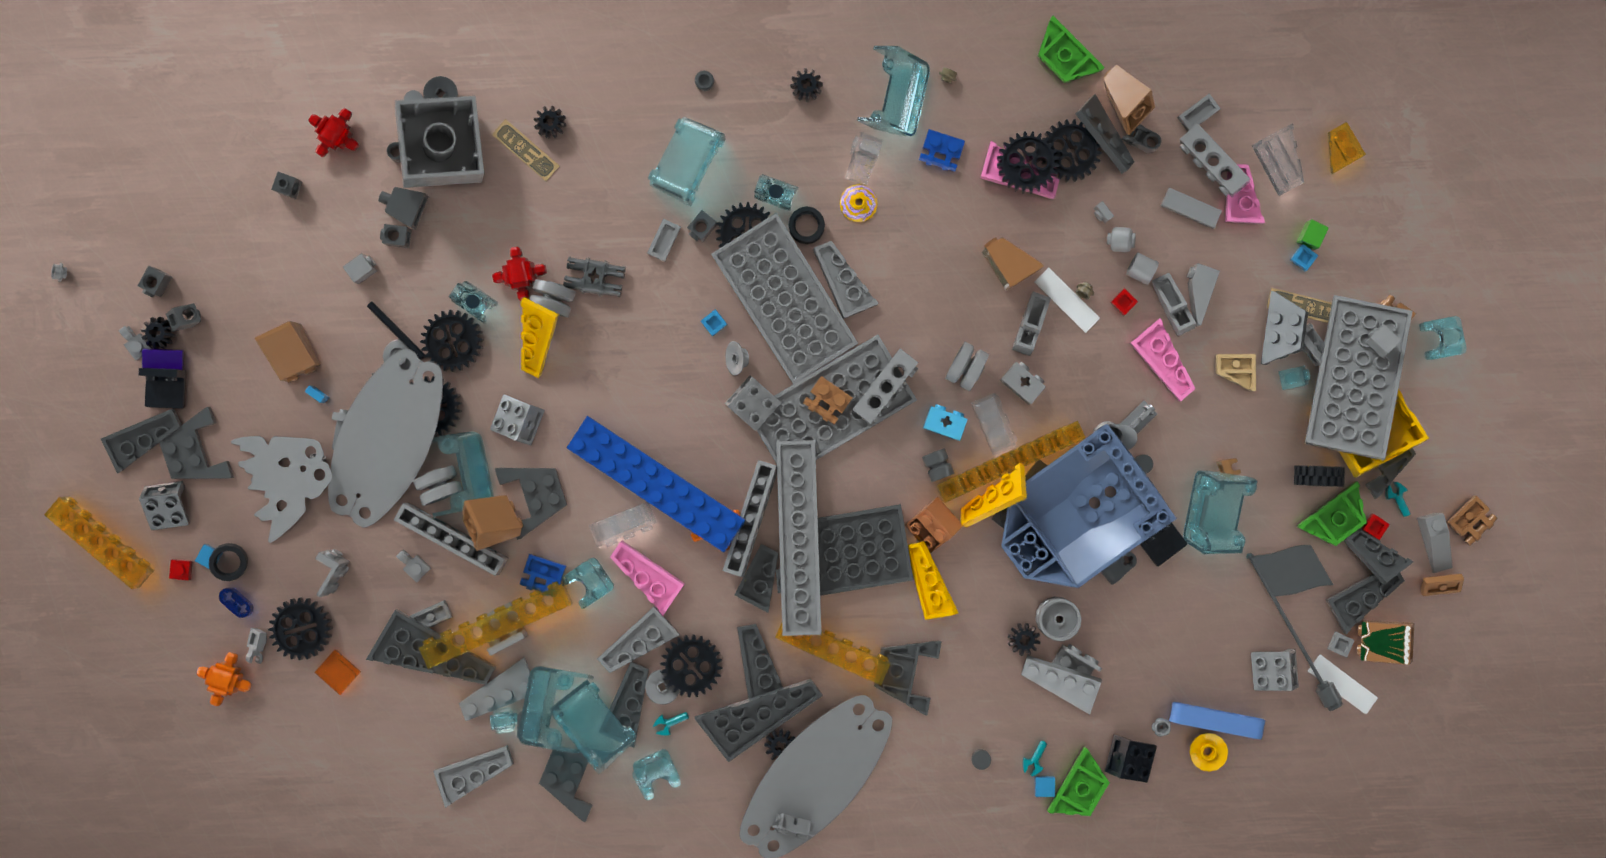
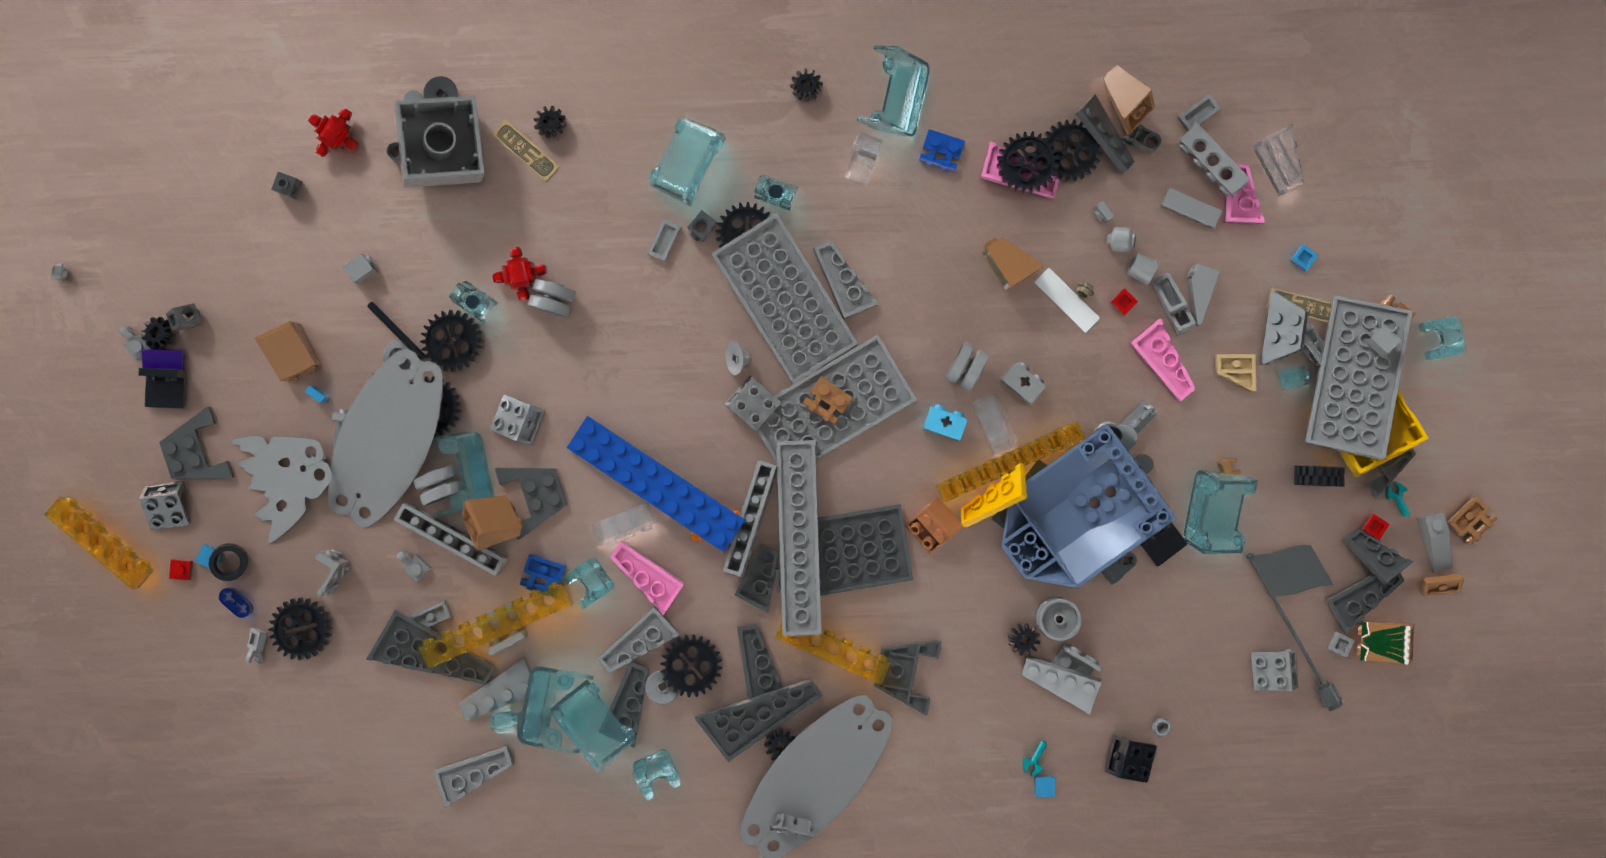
(134, 441): dark grey wing -> none
(162, 281): dark grey brick -> none
(224, 679): orange piece -> none
(337, 672): clear orange piece -> none
(403, 239): dark grey brick -> none
(404, 205): dark grey torso -> none
(536, 336): yellow wing -> none
(563, 778): dark grey wing -> none
(589, 267): dark grey pin -> none
(669, 722): teal bar -> none
(704, 80): dark grey tile -> none
(714, 322): dark azure tile -> none
(802, 211): black tyre -> none
(853, 211): dish -> none
(900, 359): light grey brick -> none
(930, 586): yellow wing -> none
(938, 465): dark grey wheel -> none
(948, 75): dark tan plate -> none
(981, 759): dark grey tile -> none
(1031, 323): light grey slope -> none
(1065, 54): bright green wing -> none
(1080, 788): bright green wing -> none
(1217, 720): medium blue beam -> none
(1217, 755): yellow dish -> none
(1312, 234): bright green panel -> none
(1337, 517): bright green wing -> none
(1343, 147): clear yellow wing -> none
(1346, 686): white sticker -> none

